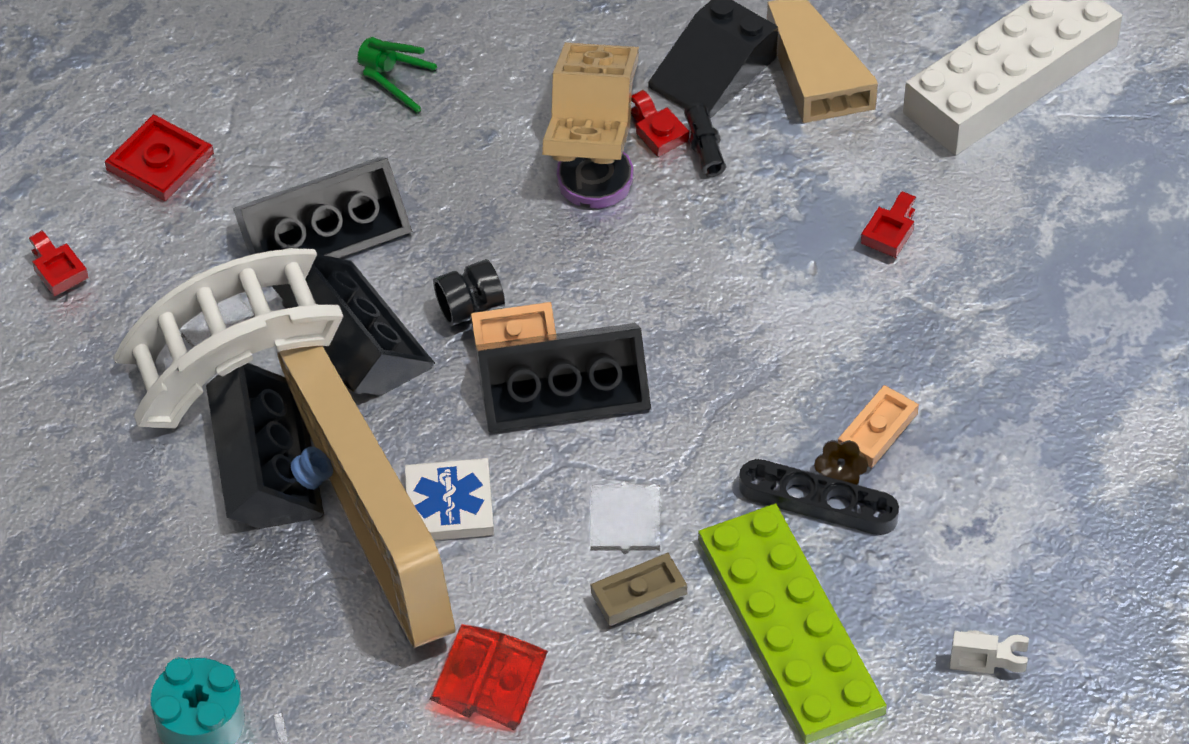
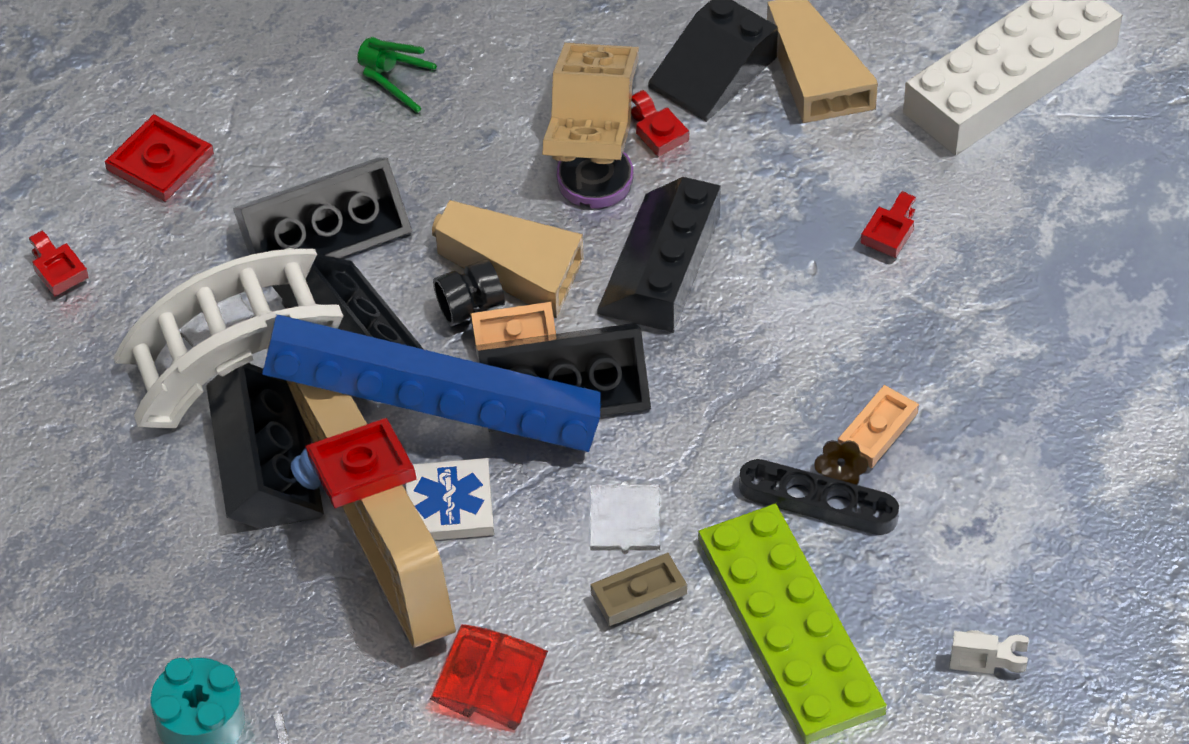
(361, 462): none -> red tile
(432, 383): none -> blue brick
(529, 257): none -> tan slope
(663, 254): none -> black slope
(705, 139): black pin -> none

